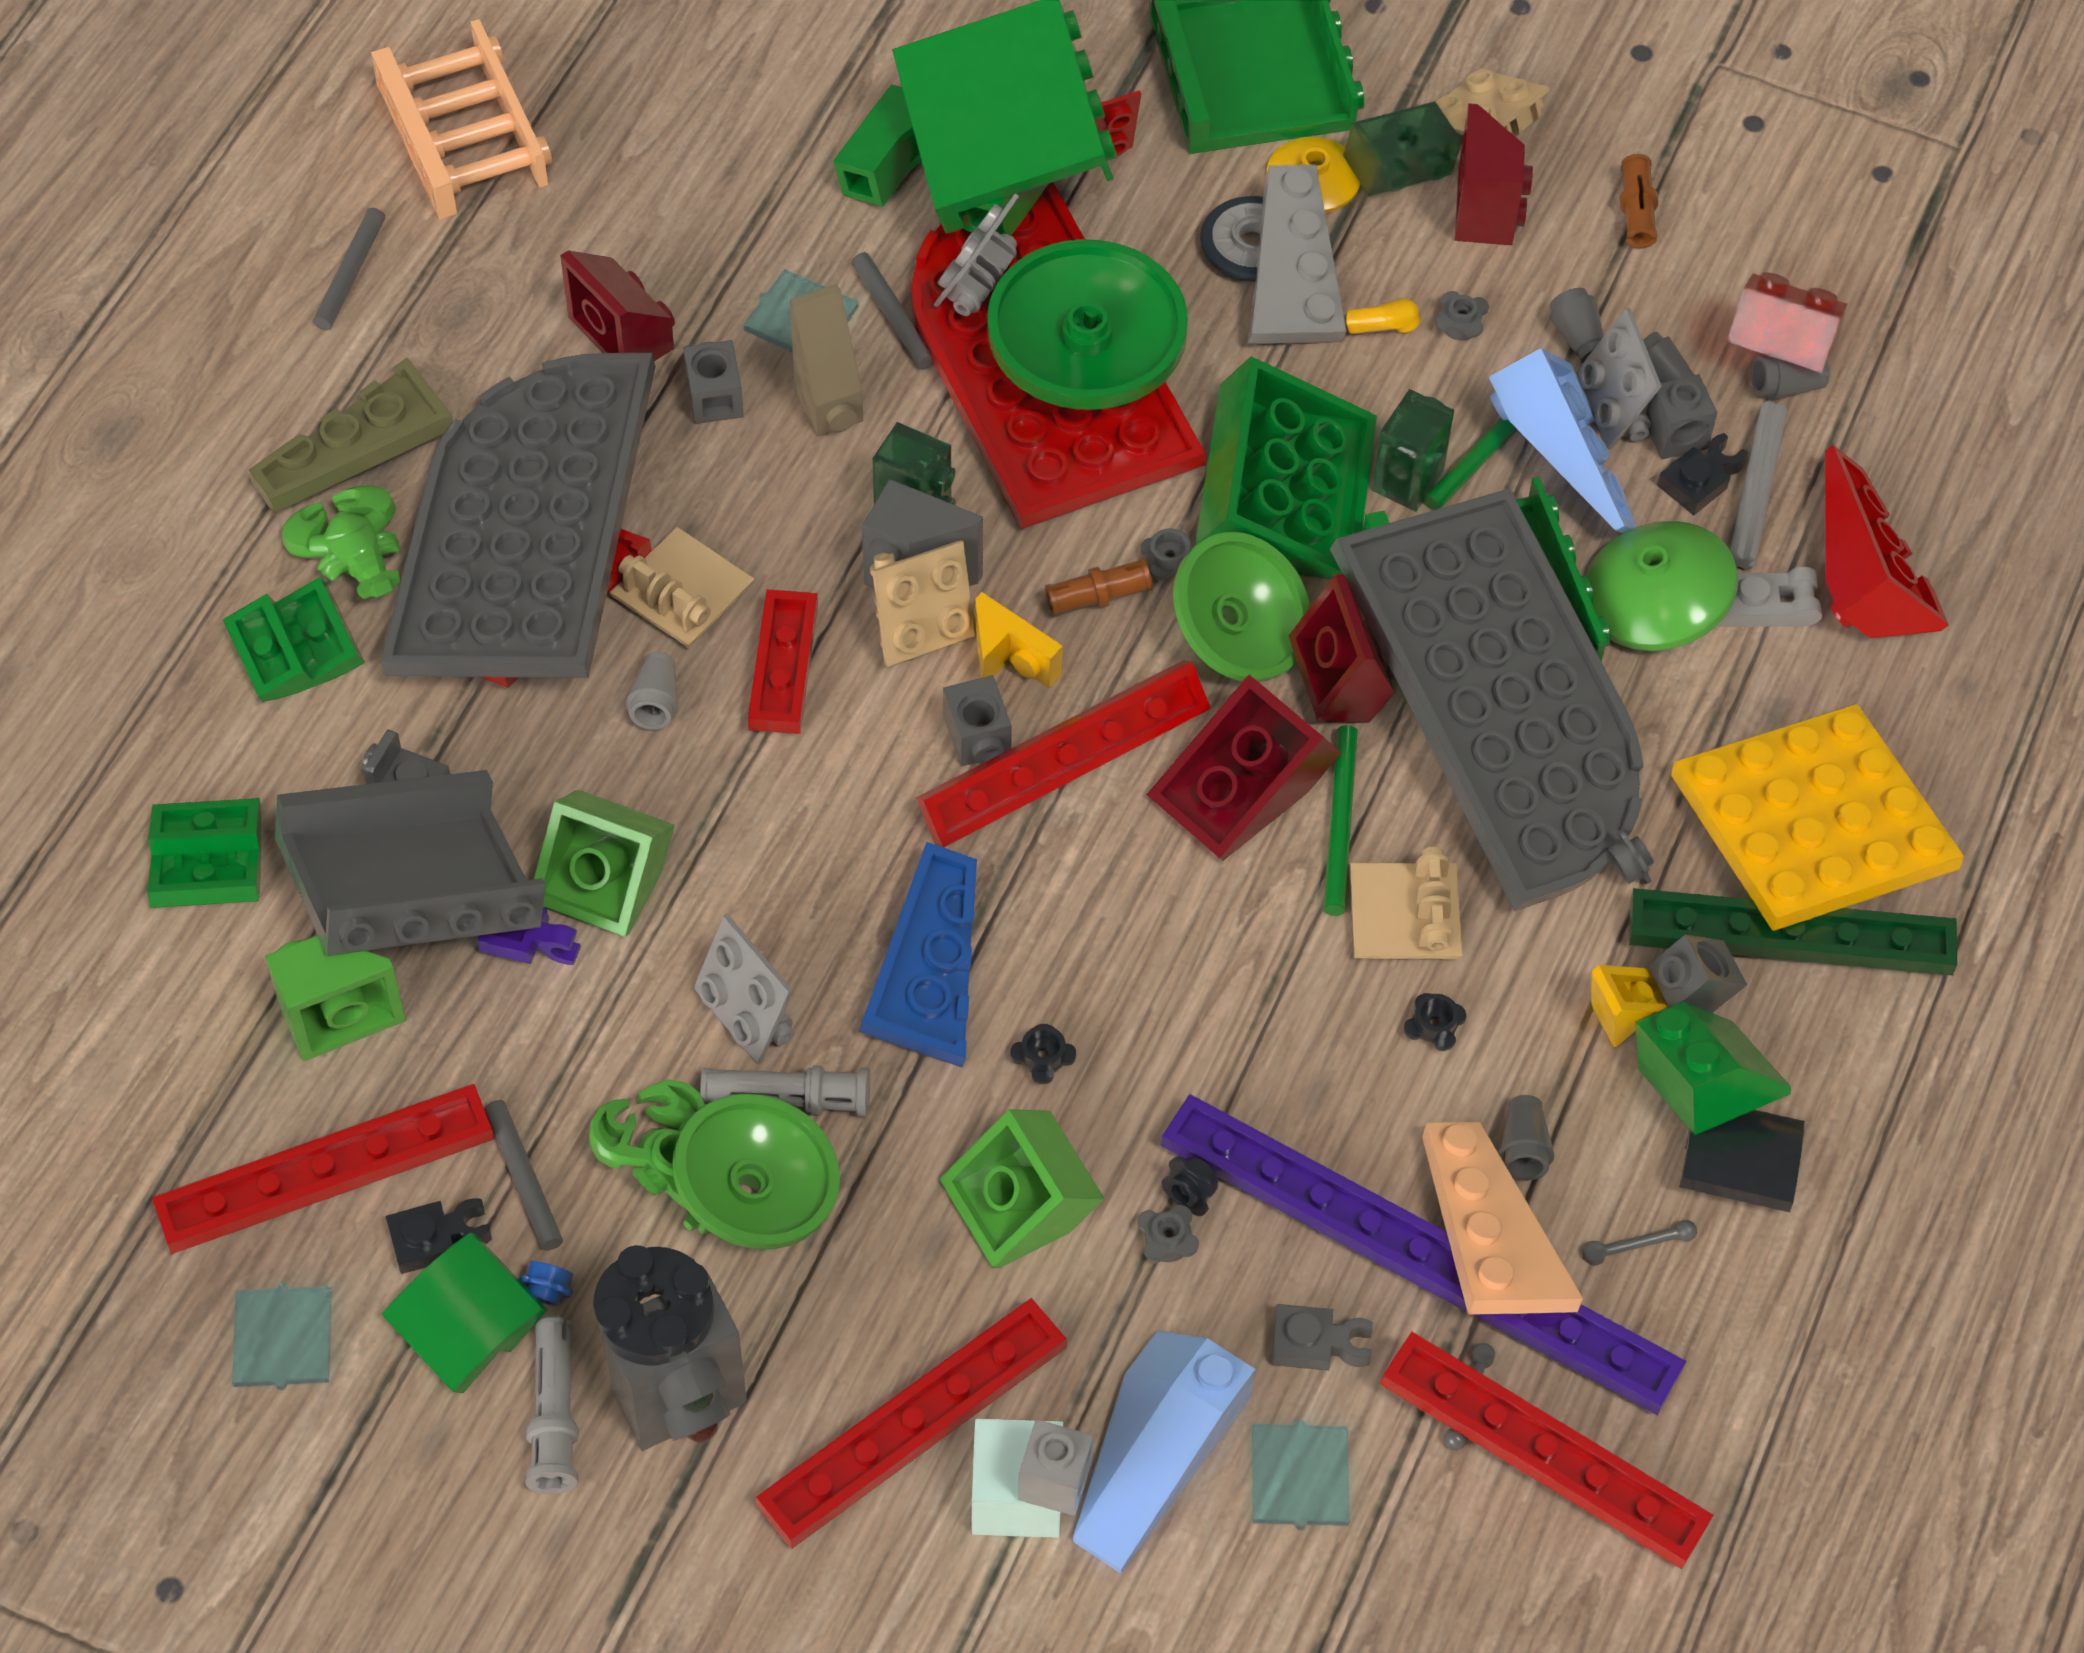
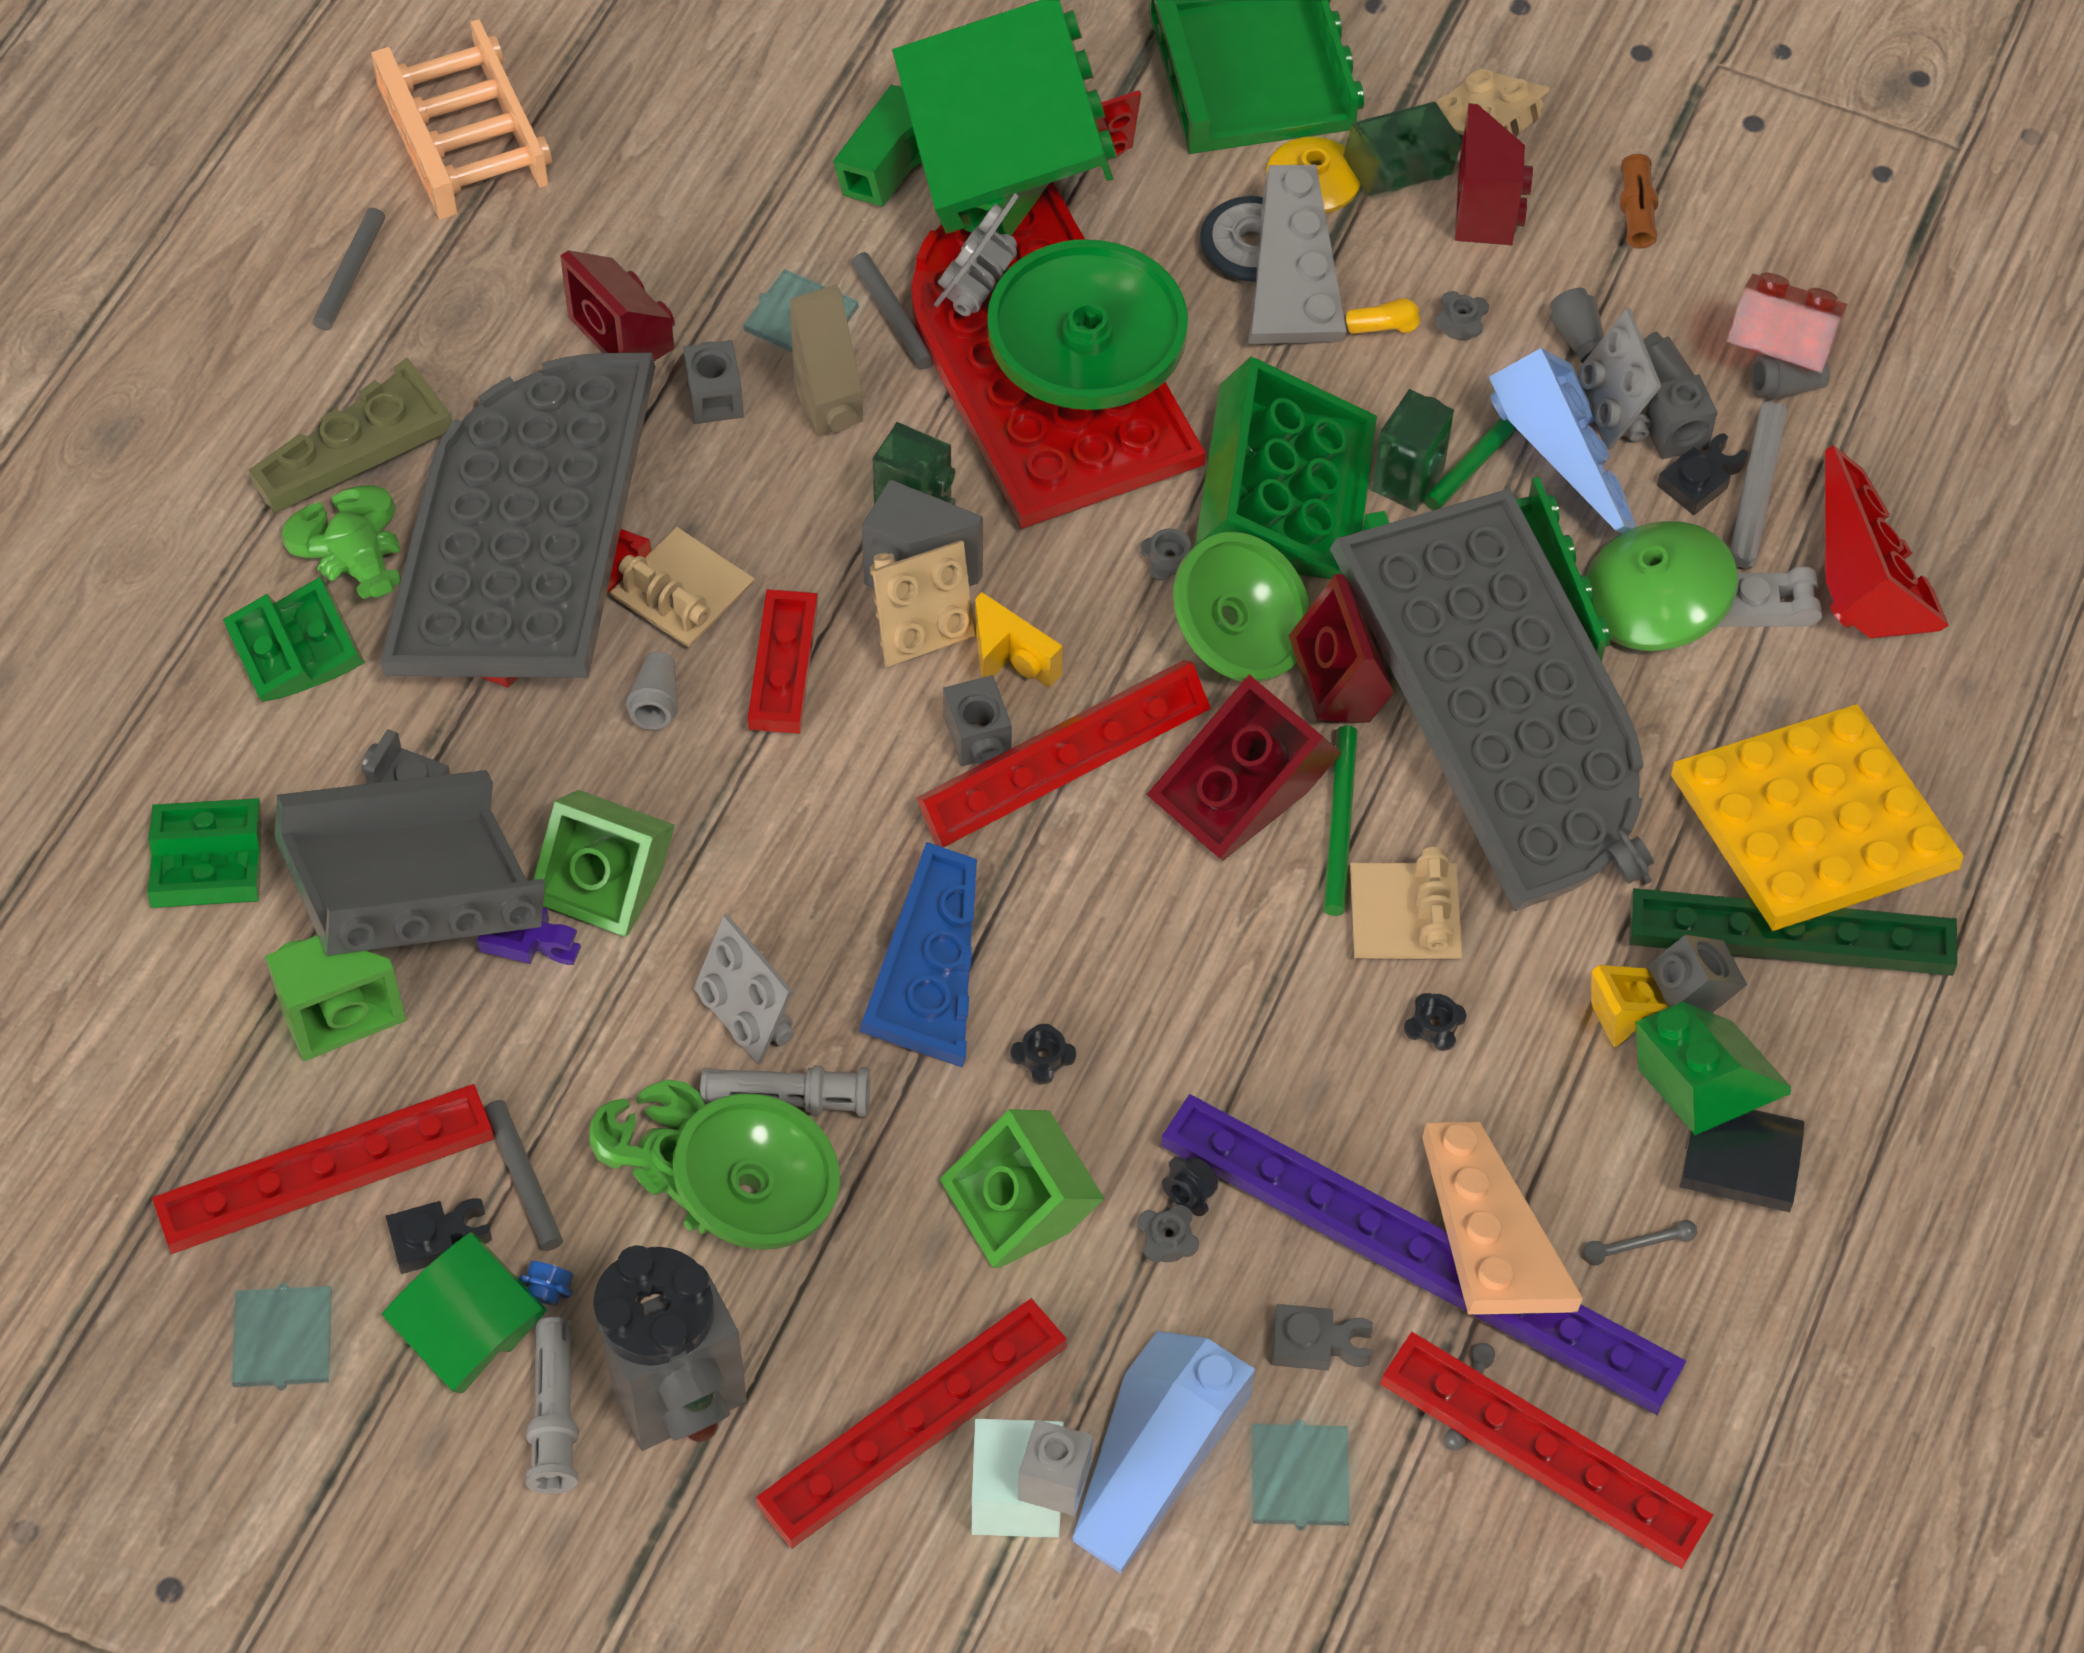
(1098, 587): dark orange pin -> none
(1526, 1139): dark grey cone -> none

